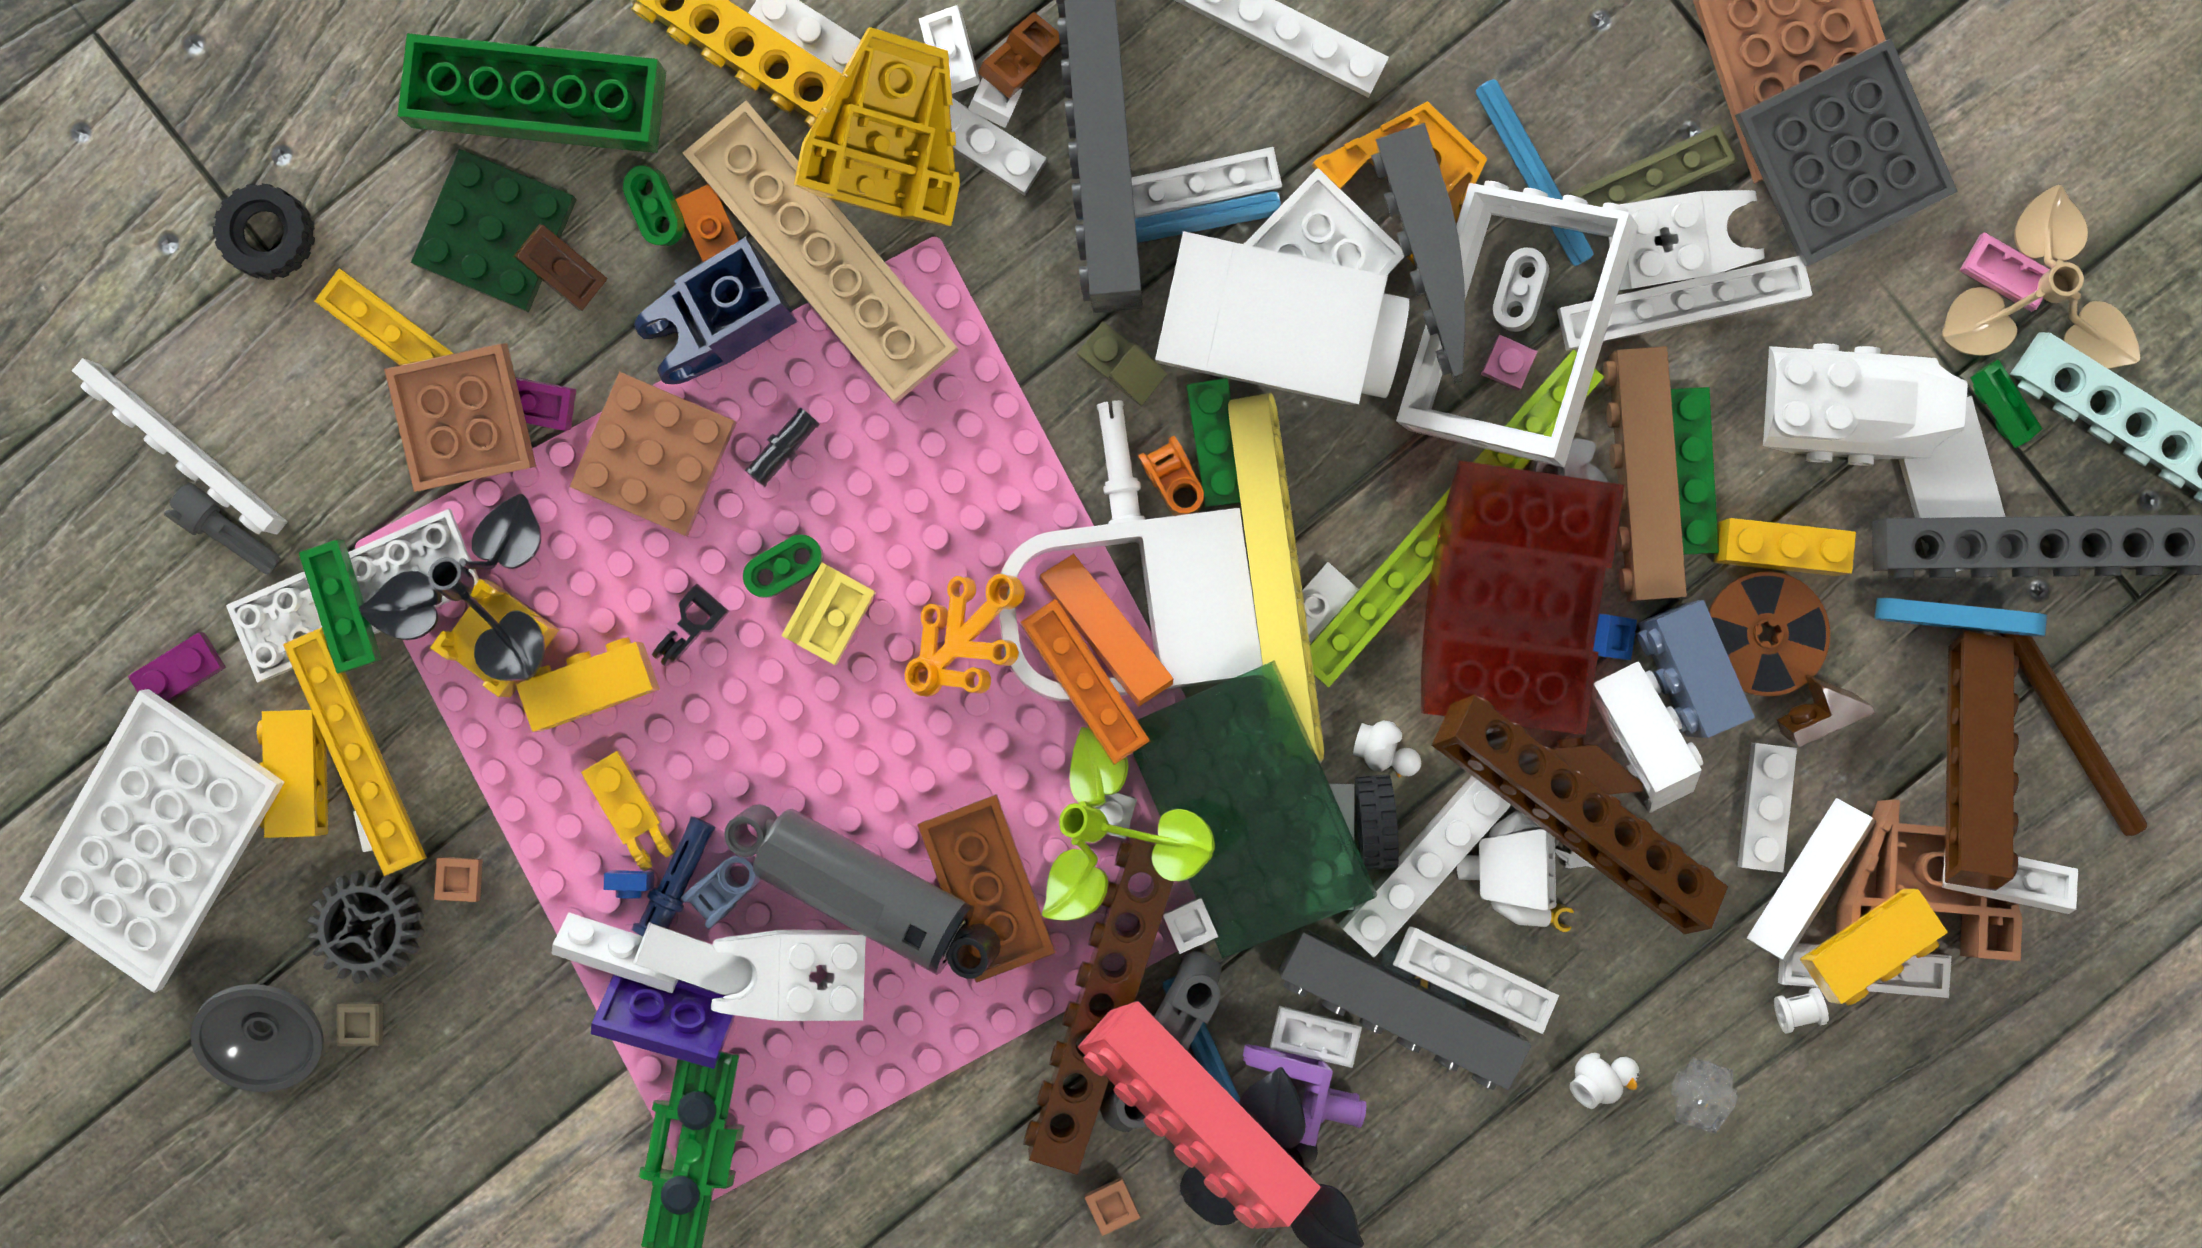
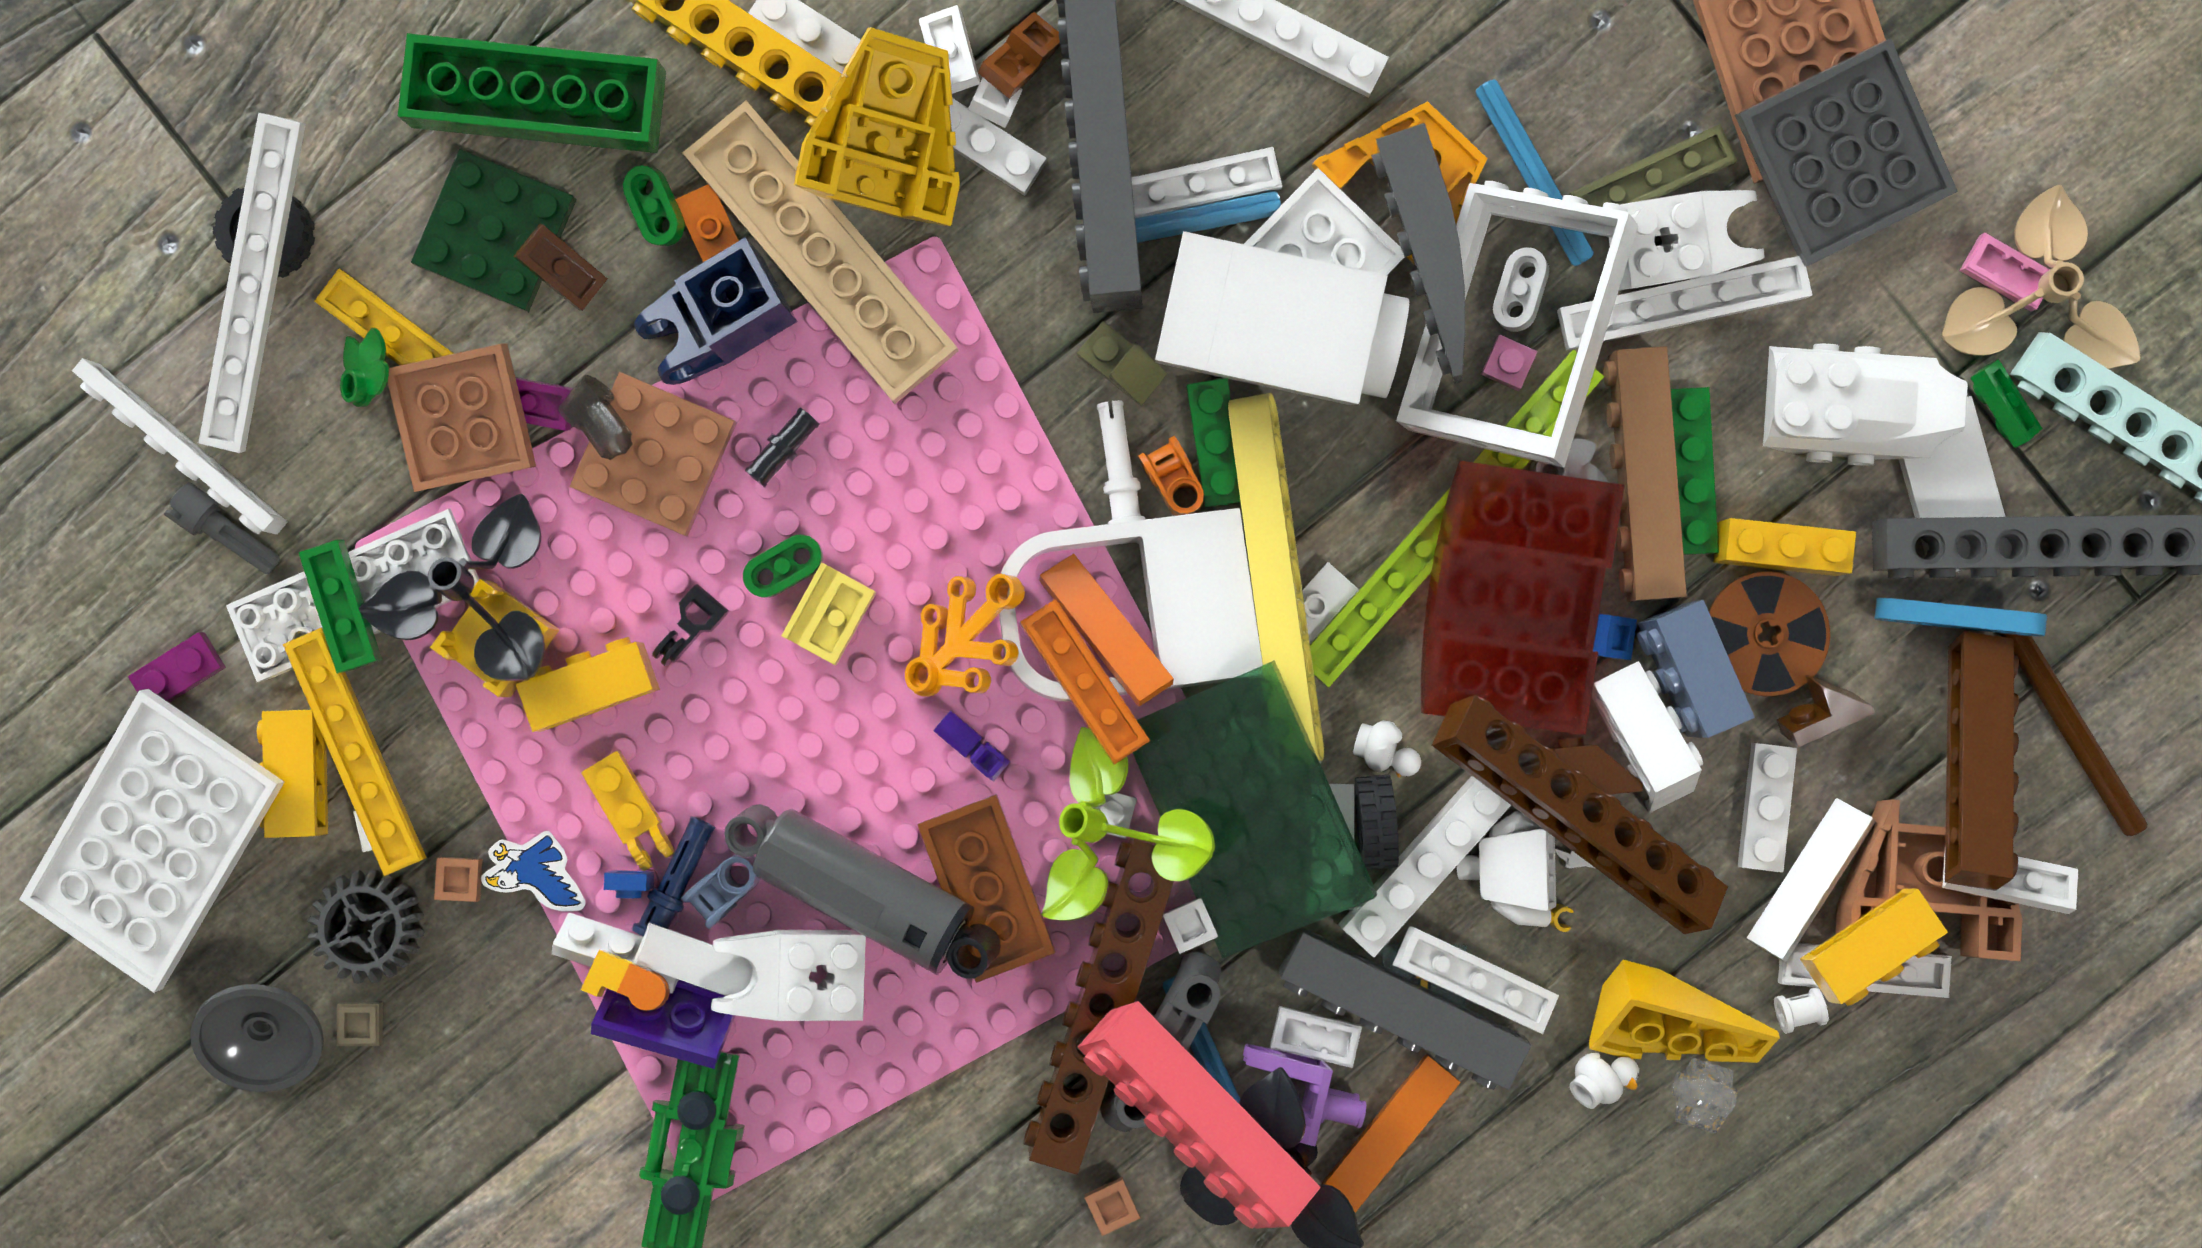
(252, 282): none -> white plate
(364, 369): none -> green plate
(534, 867): none -> sticker
(591, 411): none -> clear smoke piece
(643, 987): none -> leg
(968, 742): none -> dark purple bar
(1392, 1131): none -> orange tile
(1658, 1013): none -> yellow wedge

